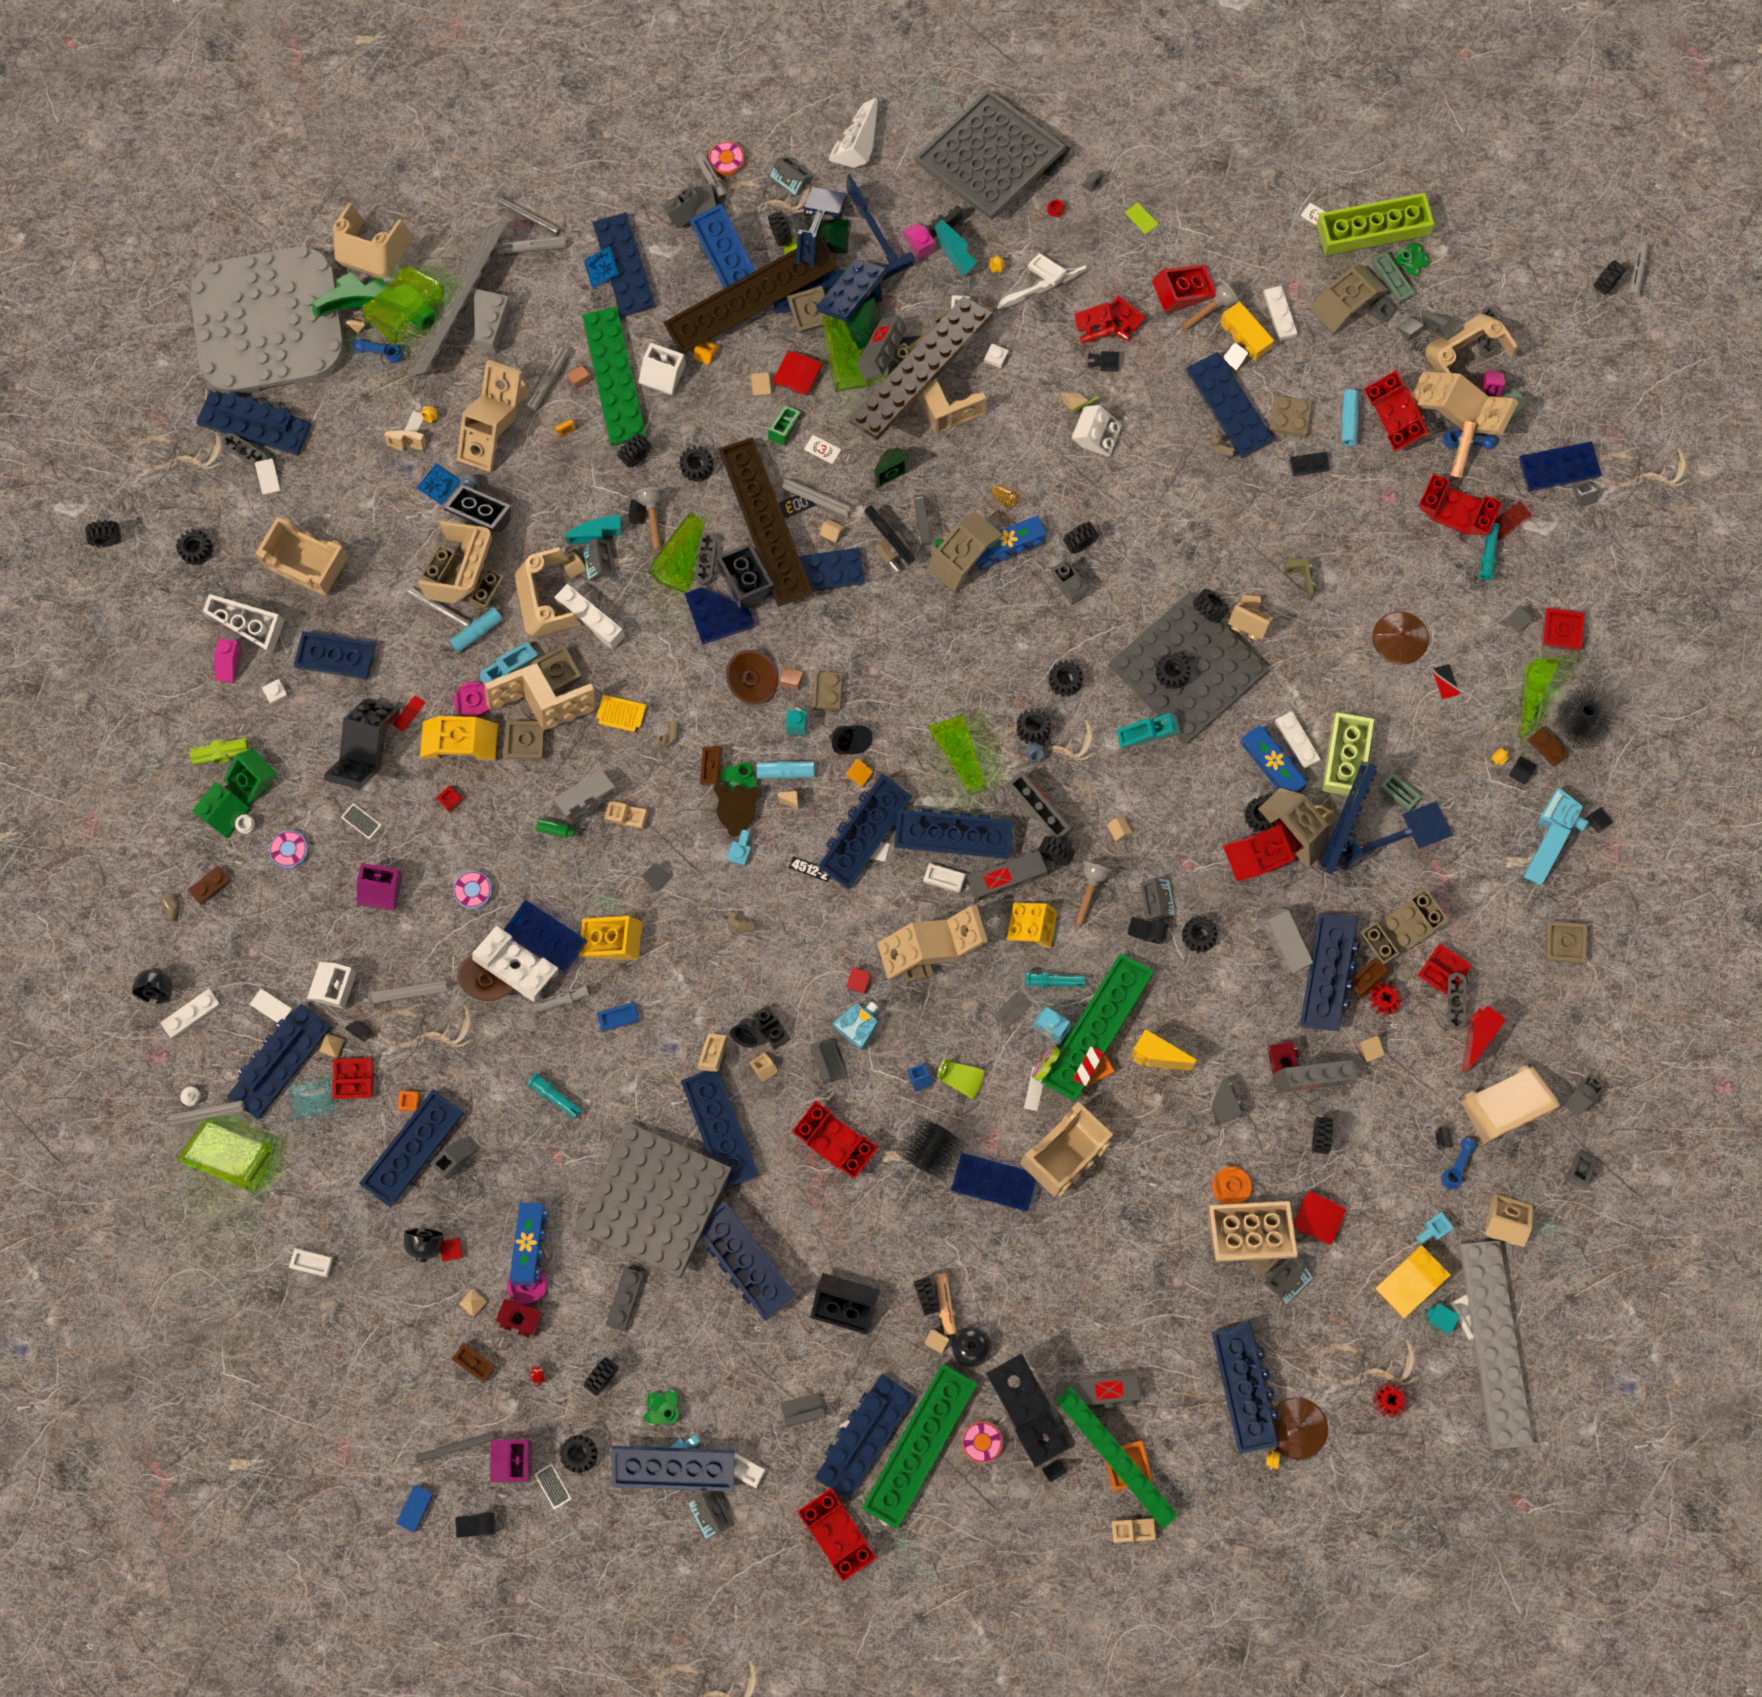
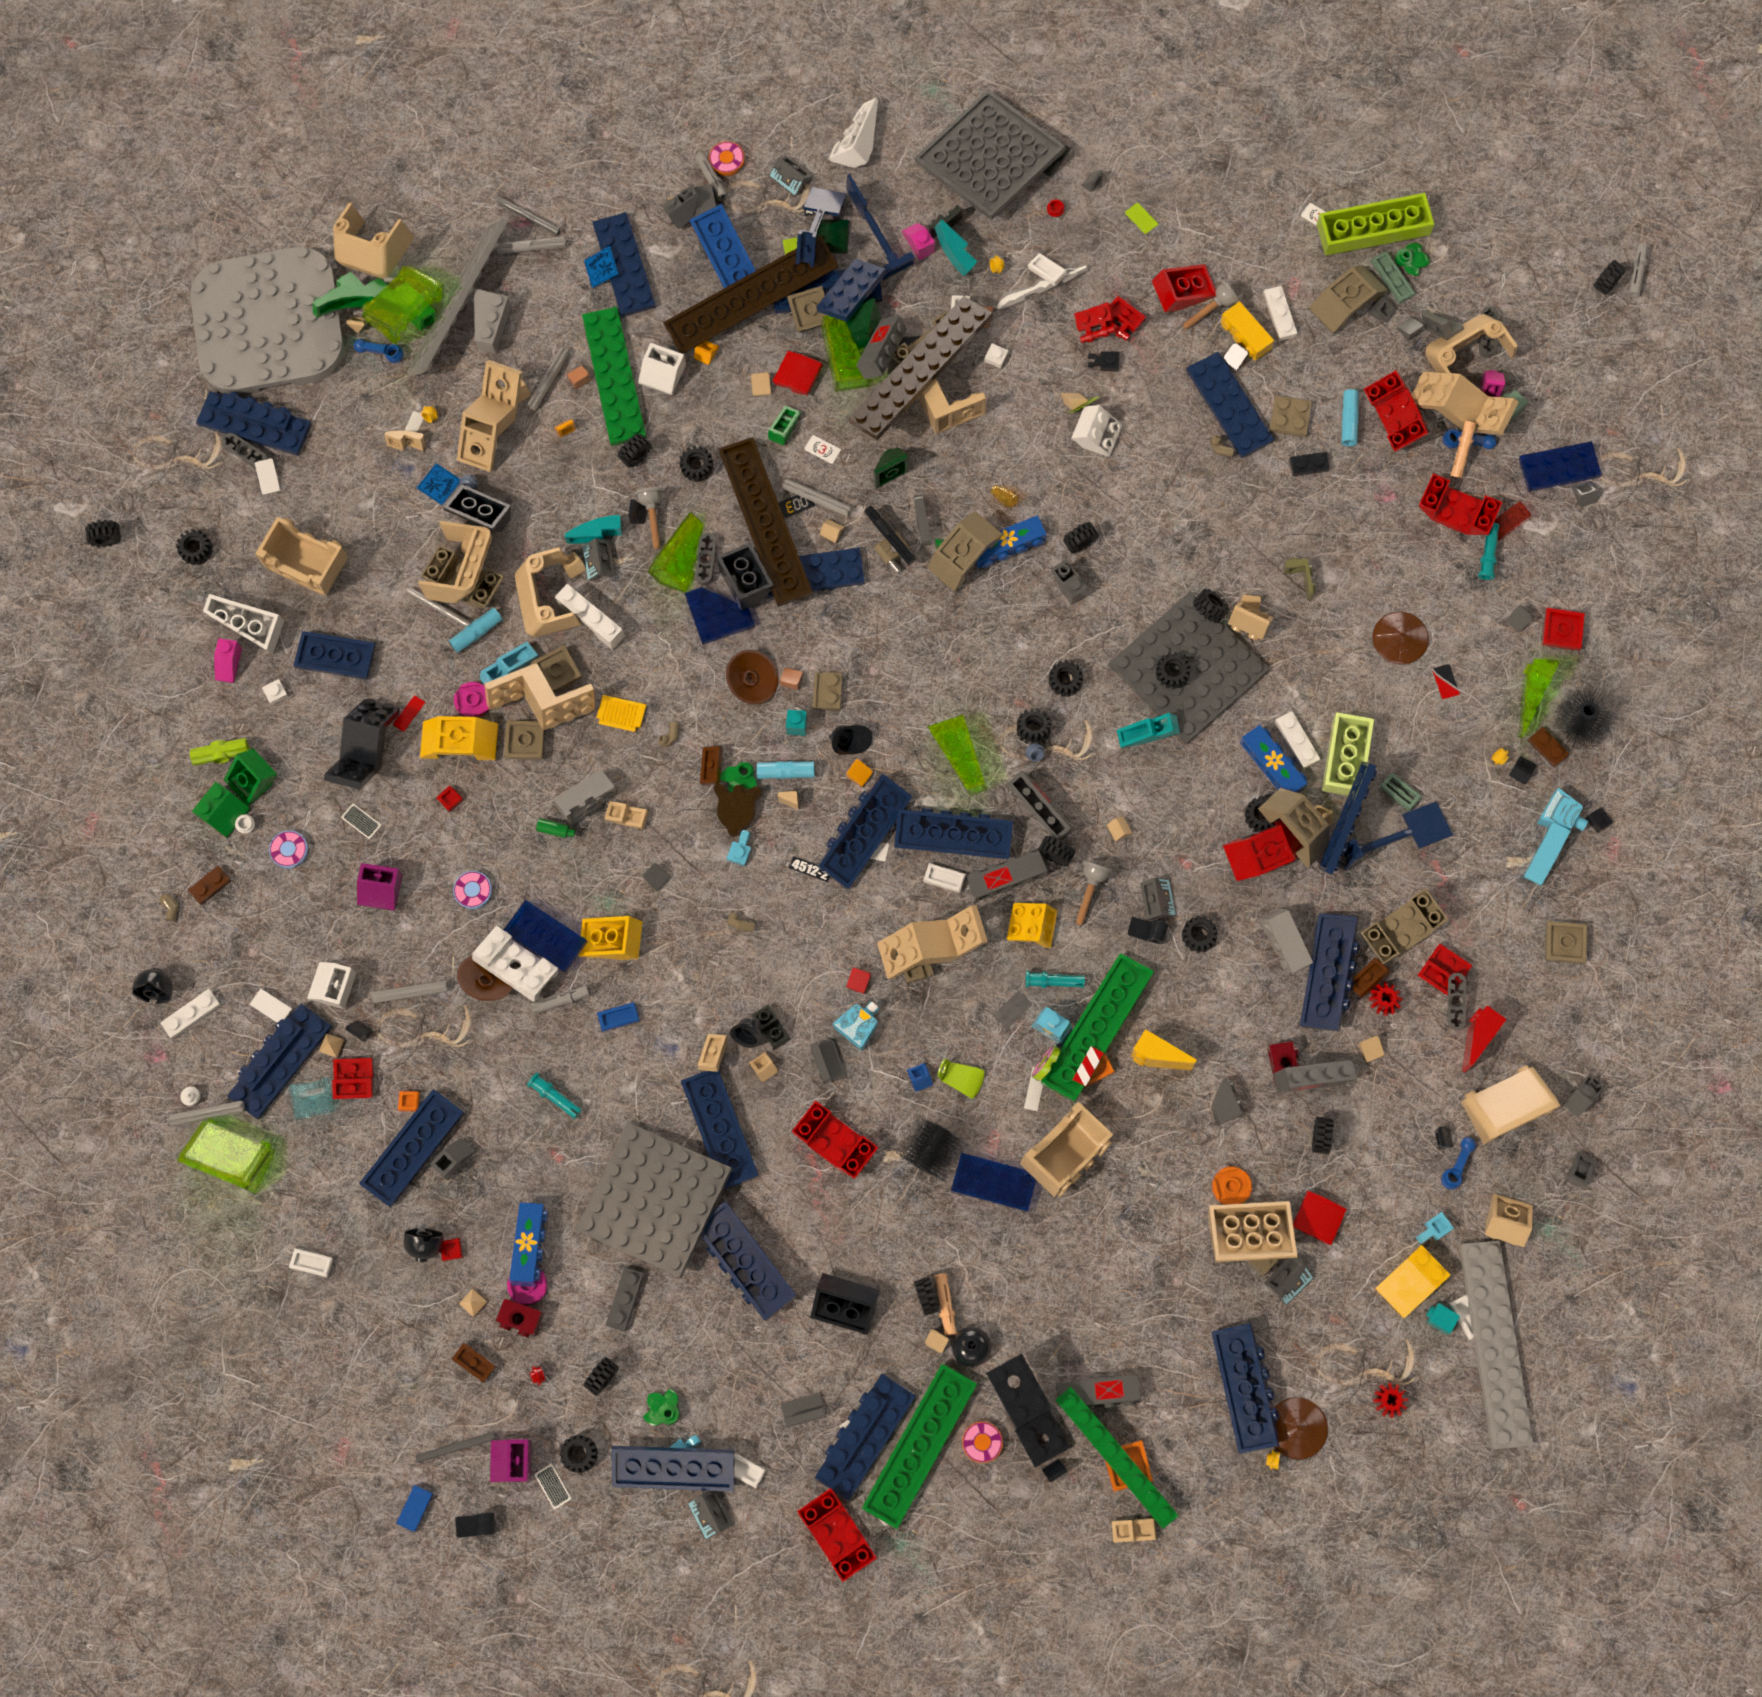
(780, 228): black tyre -> none

